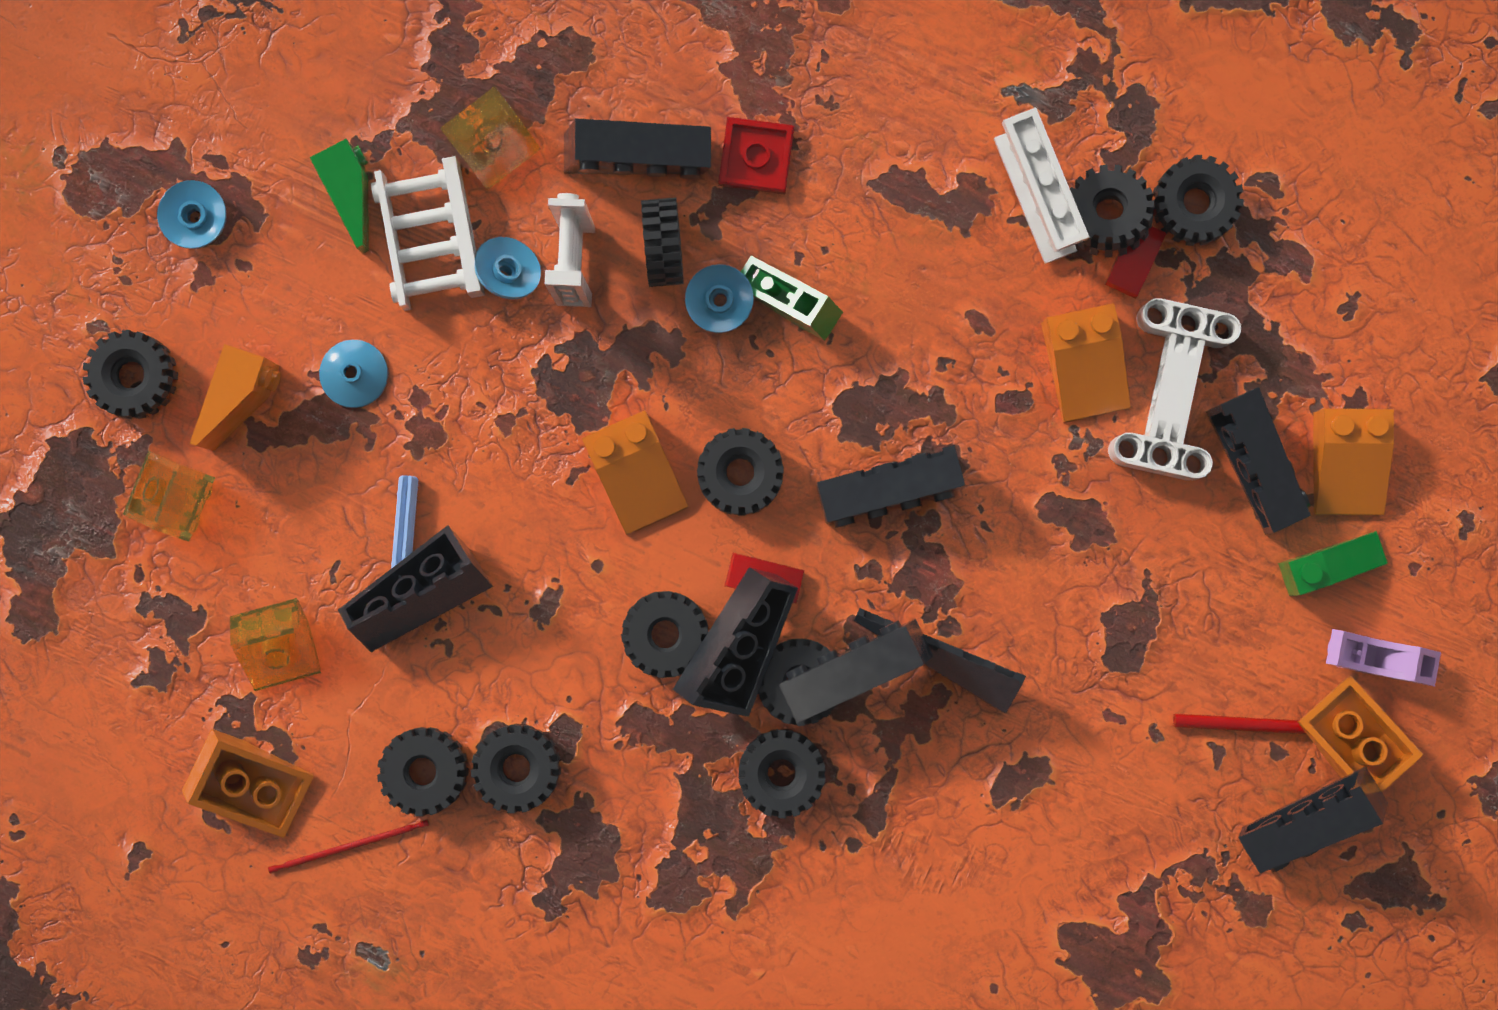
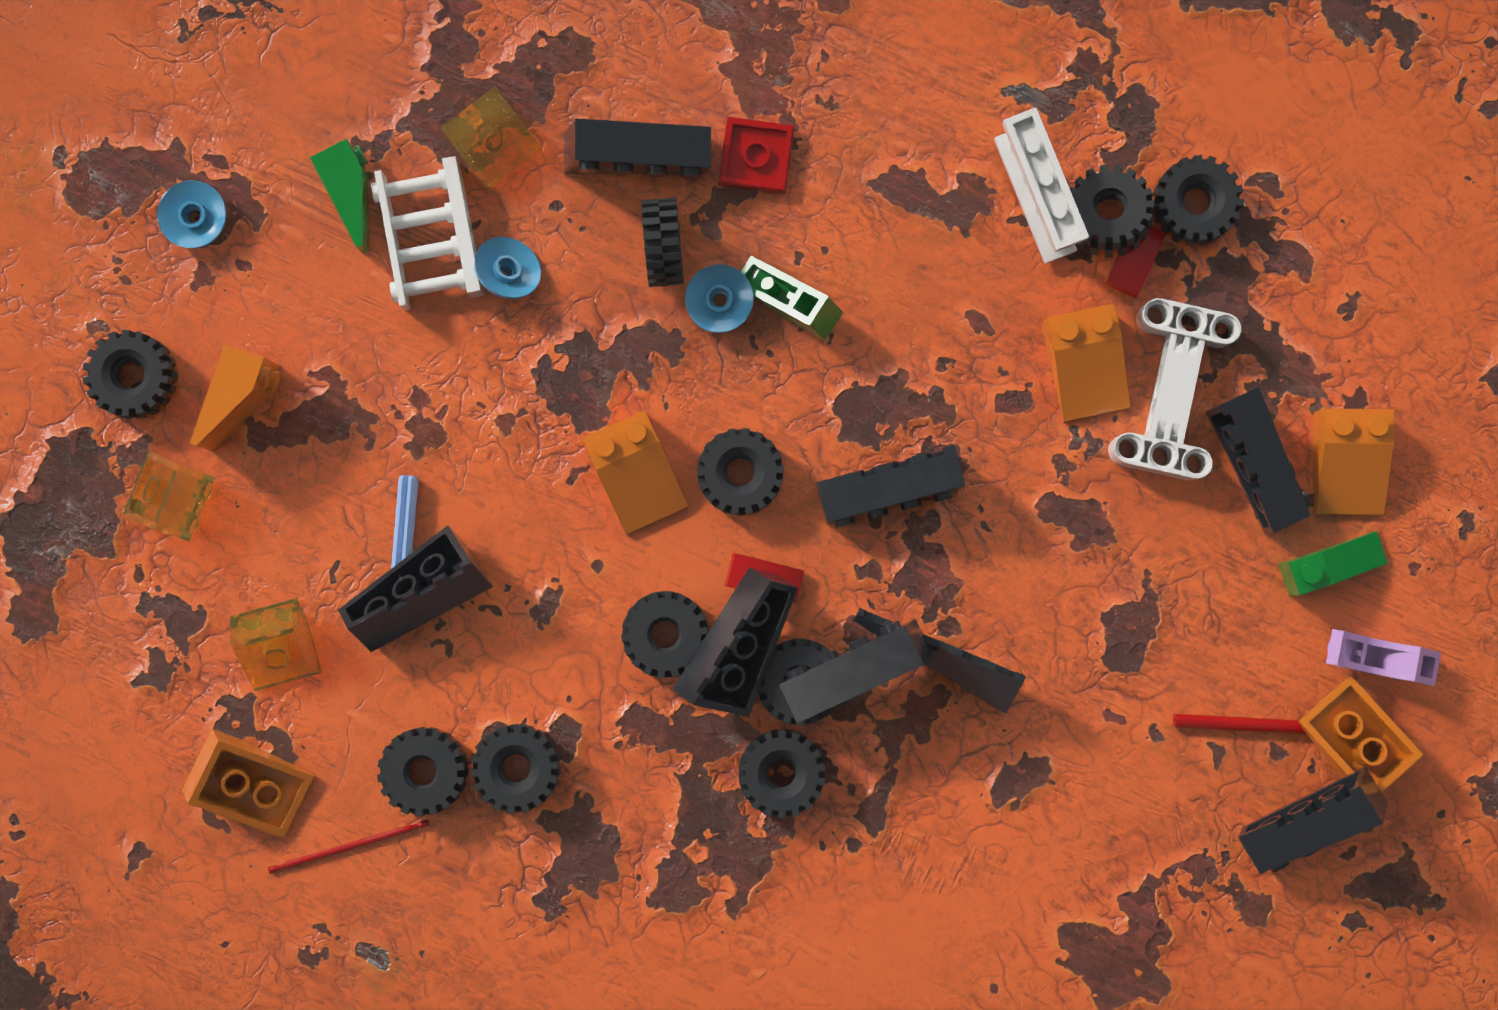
(370, 377): dark azure dish -> none
(566, 280): white fence -> none

